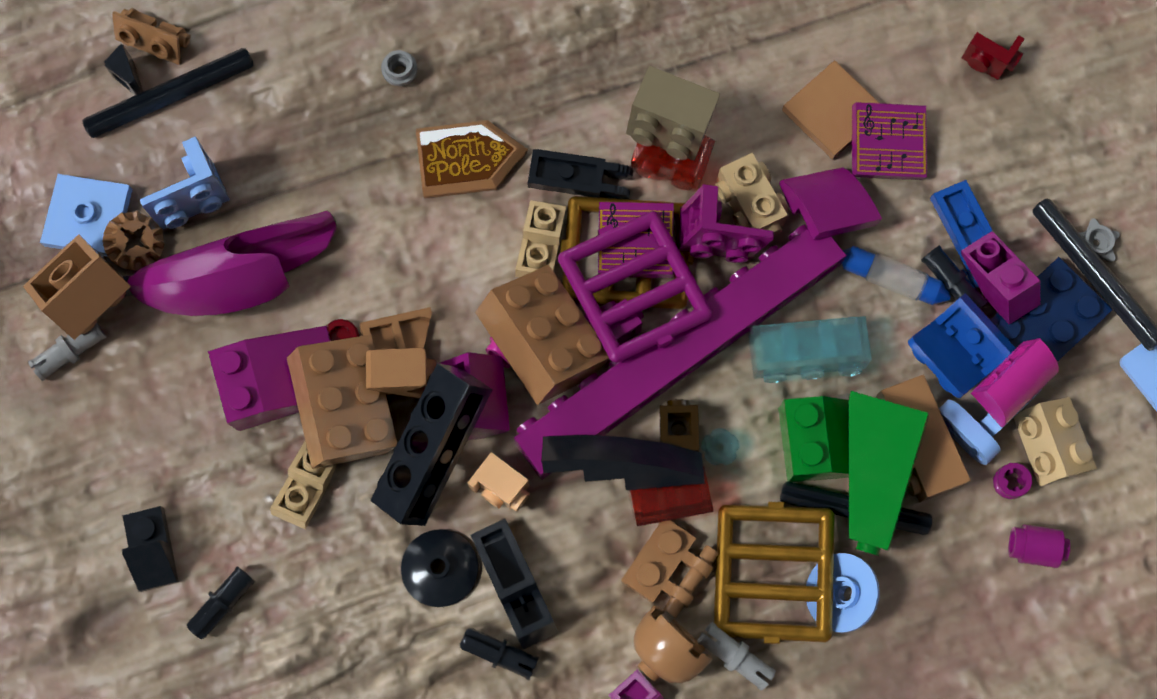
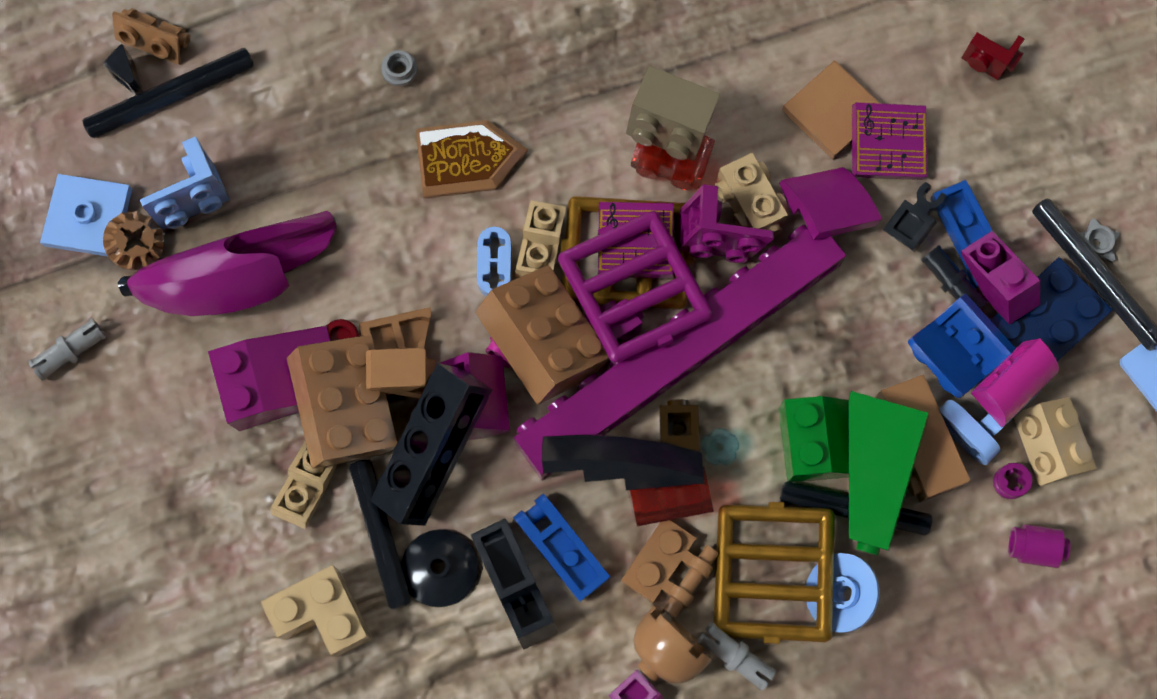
(76, 287): medium nougat brick -> none
(149, 549): black slope -> none
(220, 603): black axle -> none
(321, 602): none -> tan brick
(380, 536): none -> black axle
(485, 262): none -> light blue beam
(499, 653): black axle -> none
(500, 483): light nougat brick -> none
(562, 549): none -> blue plate
(577, 174): black hinge -> none
(809, 349): clear light blue brick -> none
(895, 276): piece -> none
(912, 222): none -> black plate

